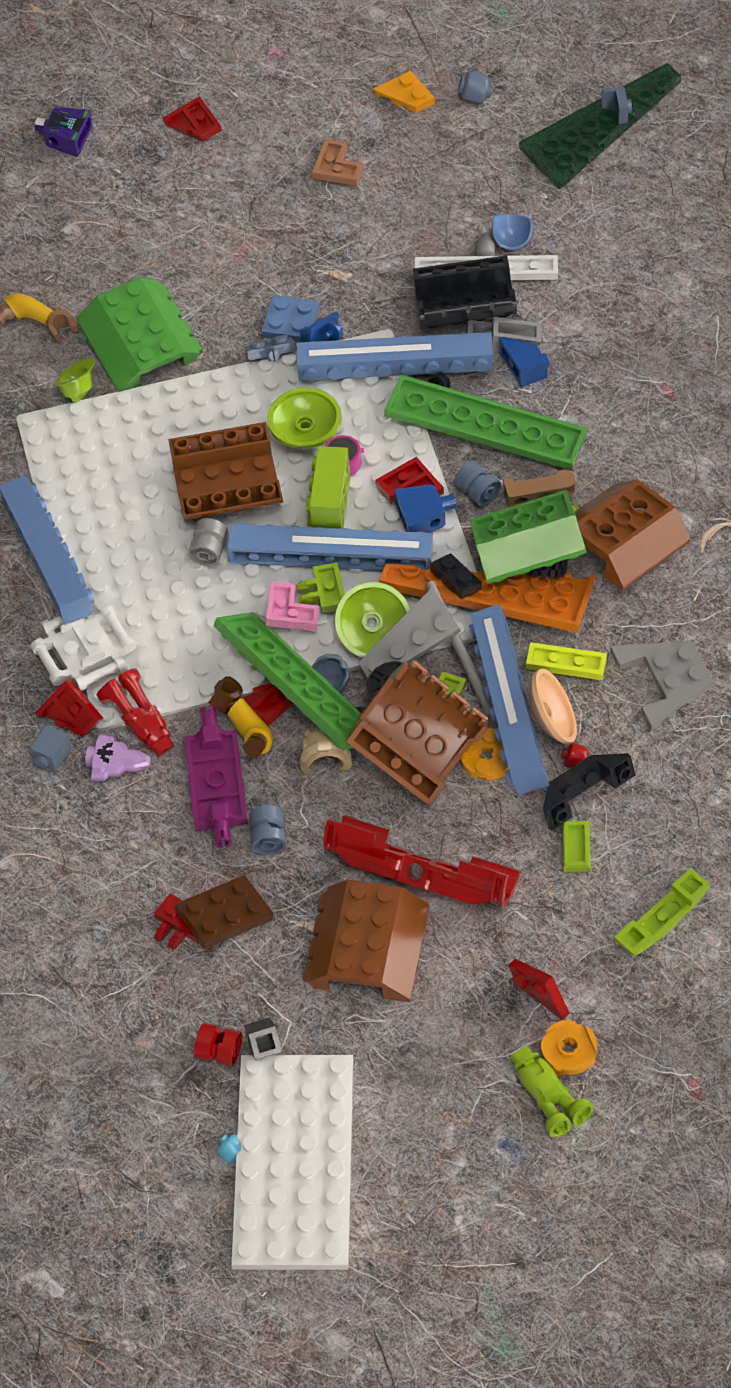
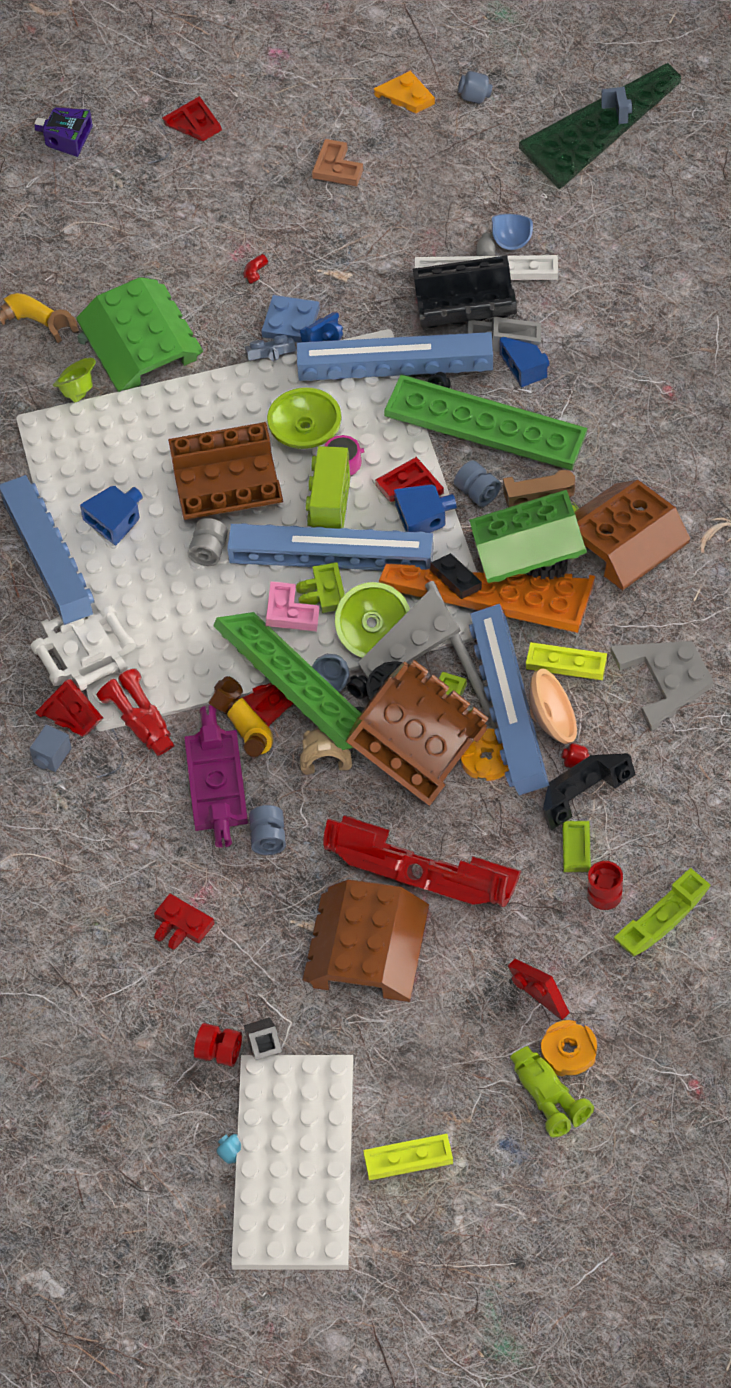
(112, 512): none -> blue torso
(113, 758): lavender rock -> none
(224, 911): reddish brown plate -> none
(253, 266): none -> red arm
(357, 686): none -> black plate
(408, 1156): none -> neon yellow plate
(605, 885): none -> red wheel

